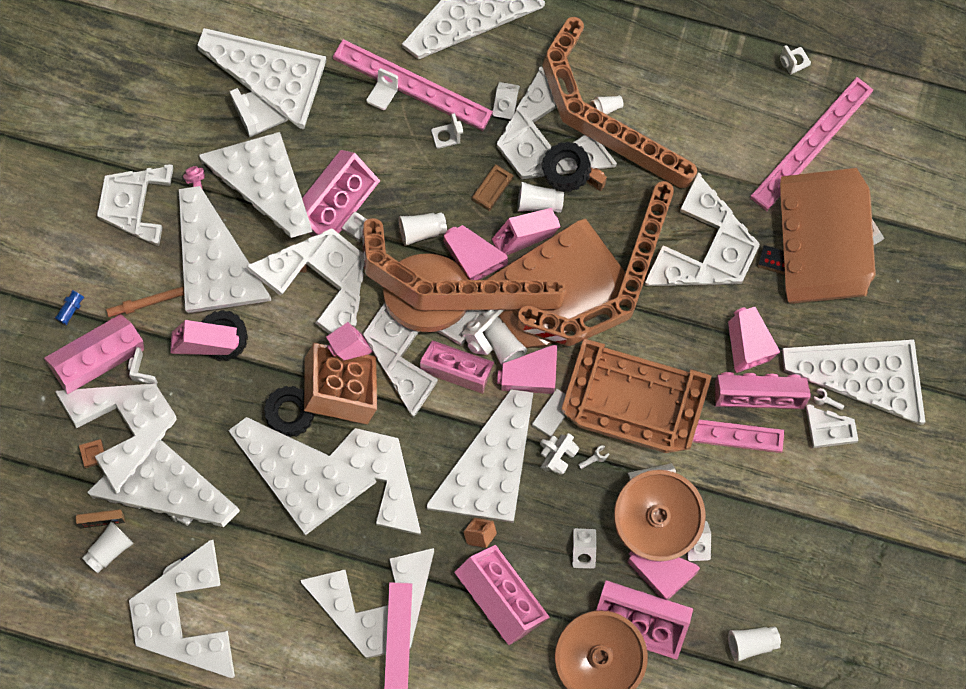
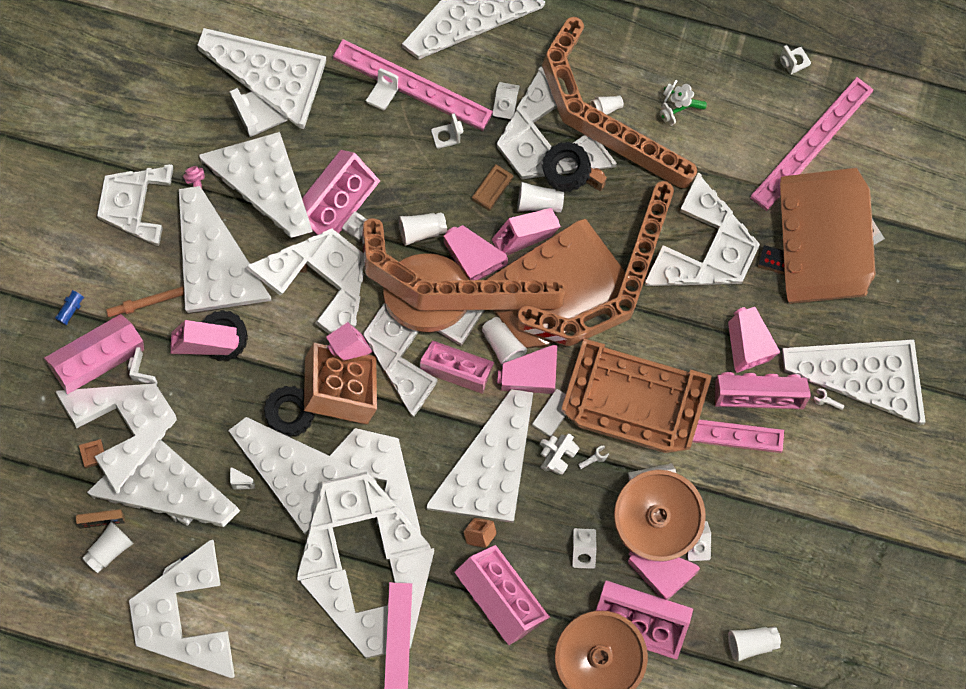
(240, 481): none -> white slope
(350, 501): none -> white wing
(473, 333): white bracket -> none
(682, 100): none -> white plant
(829, 428): white wing -> none

